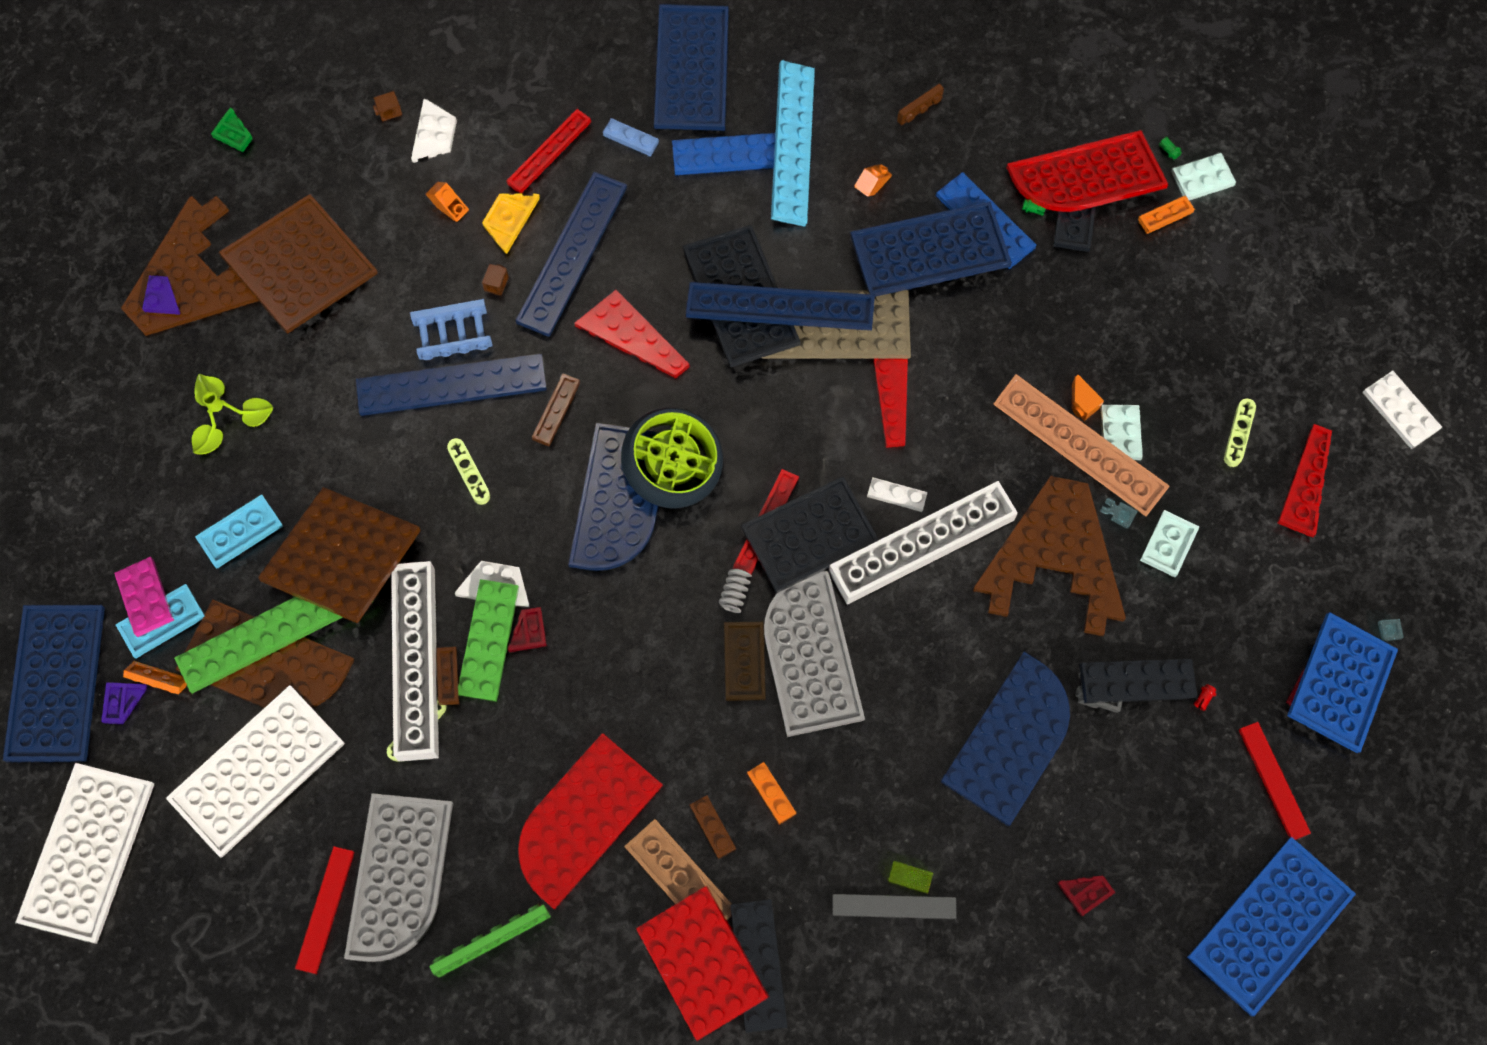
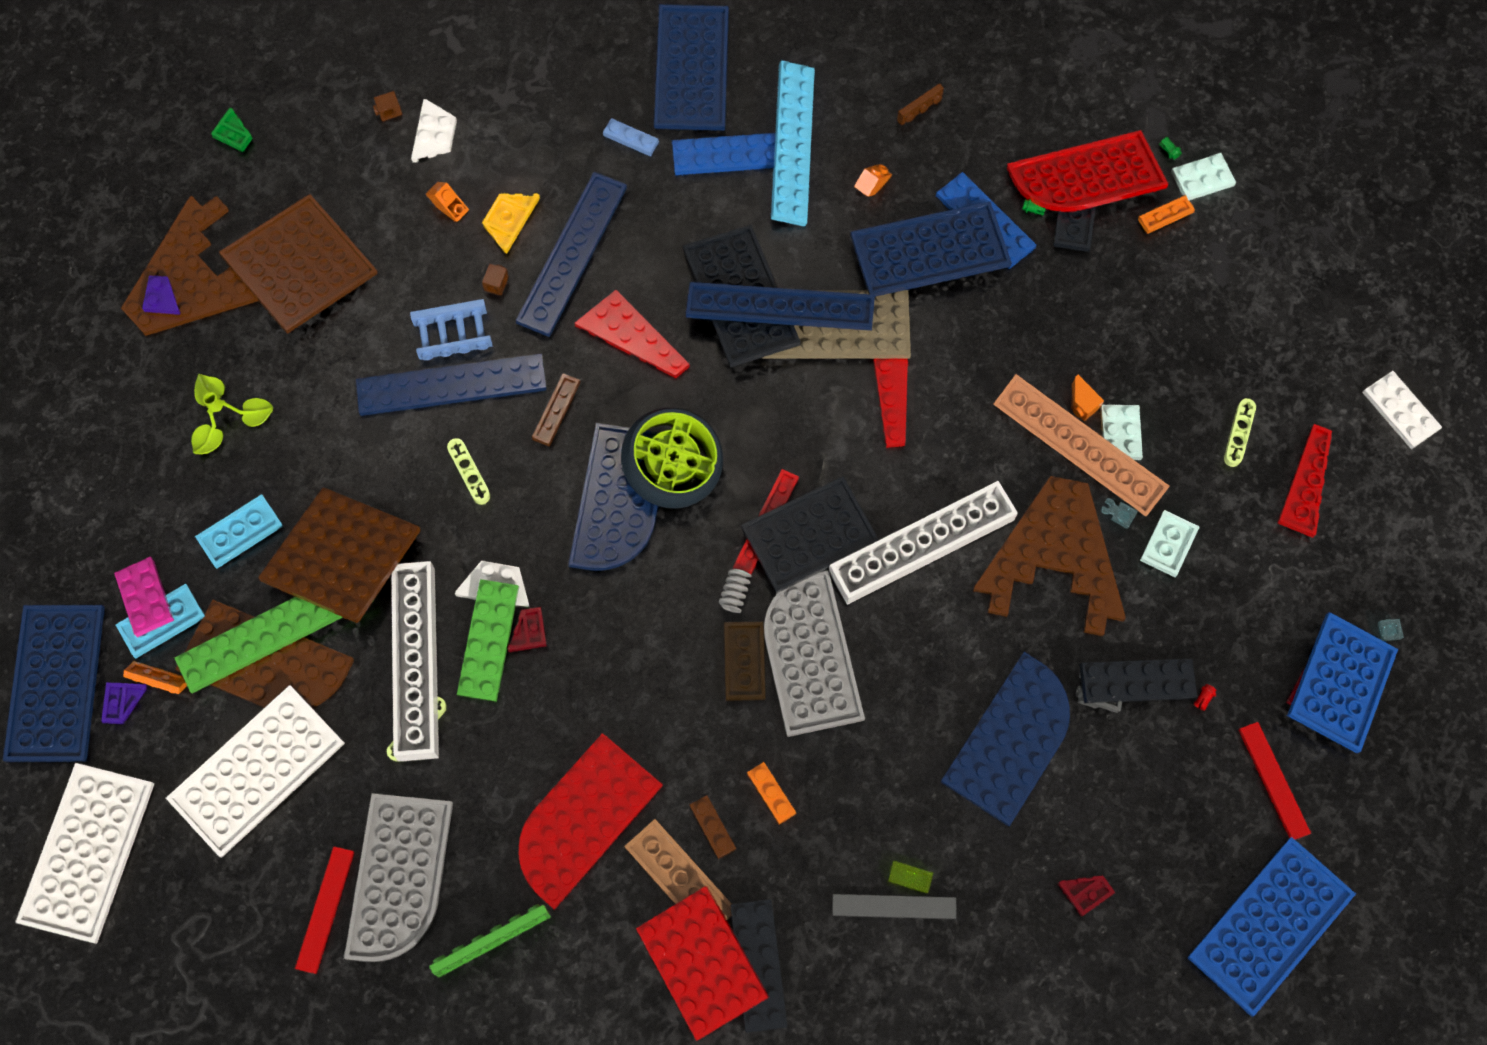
(447, 676): reddish brown plate -> none
(548, 151): red plate -> none
(897, 494): white plate -> none

